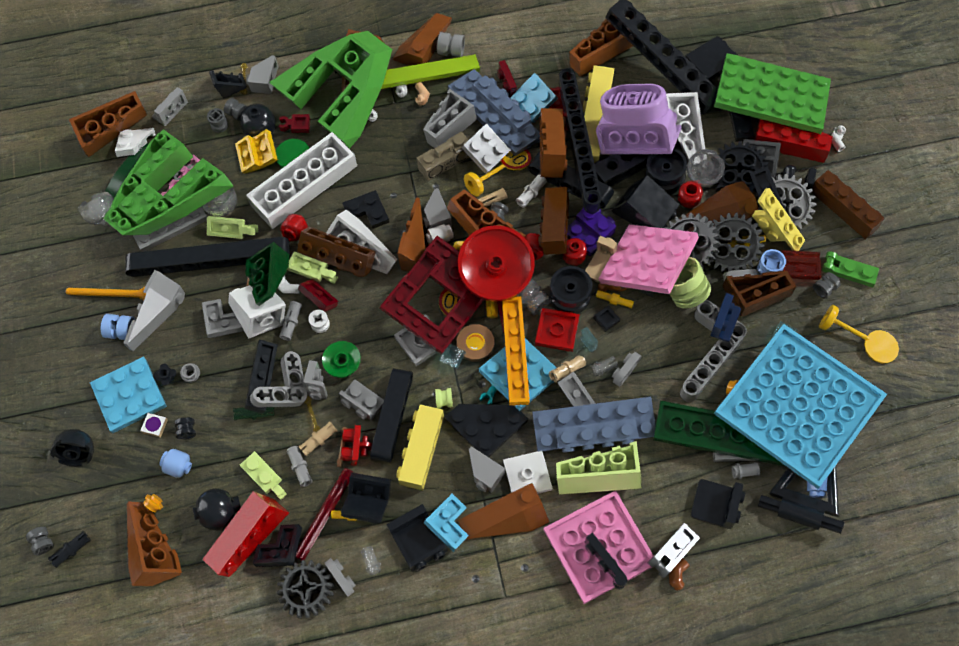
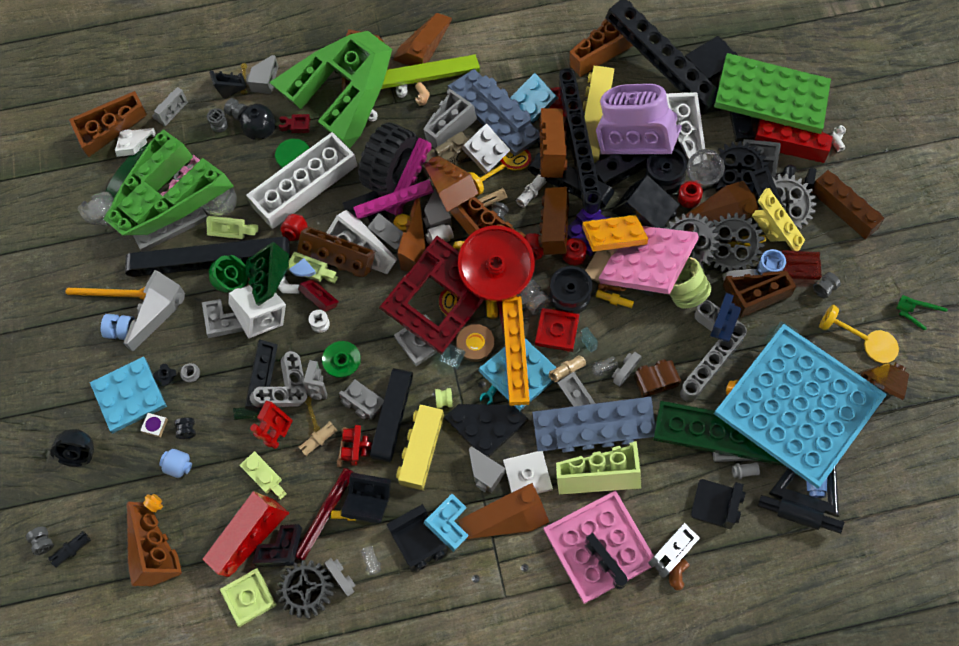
(216, 508): black brick -> none
(228, 274): none -> green cylinder
(248, 597): none -> yellowish green tile
(256, 152): yellow slope -> none
(273, 419): none -> red plate
(290, 321): light grey pin -> none
(299, 466): light grey pin -> none
(302, 268): none -> light blue tile
(386, 157): none -> black tyre
(386, 231): none -> light grey plate
(393, 199): none -> dark pink piece
(401, 220): none -> yellow plate
(411, 170): none -> dark pink piece
(450, 44): light grey wheel -> none
(450, 182): none -> dark orange wedge
(507, 78): dark red plate -> none
(606, 318): black tile -> none
(614, 233): none -> light orange plate
(657, 378): none -> reddish brown brick
(850, 269): bright green plate -> none
(889, 378): none -> reddish brown wedge
(908, 304): none -> green plant

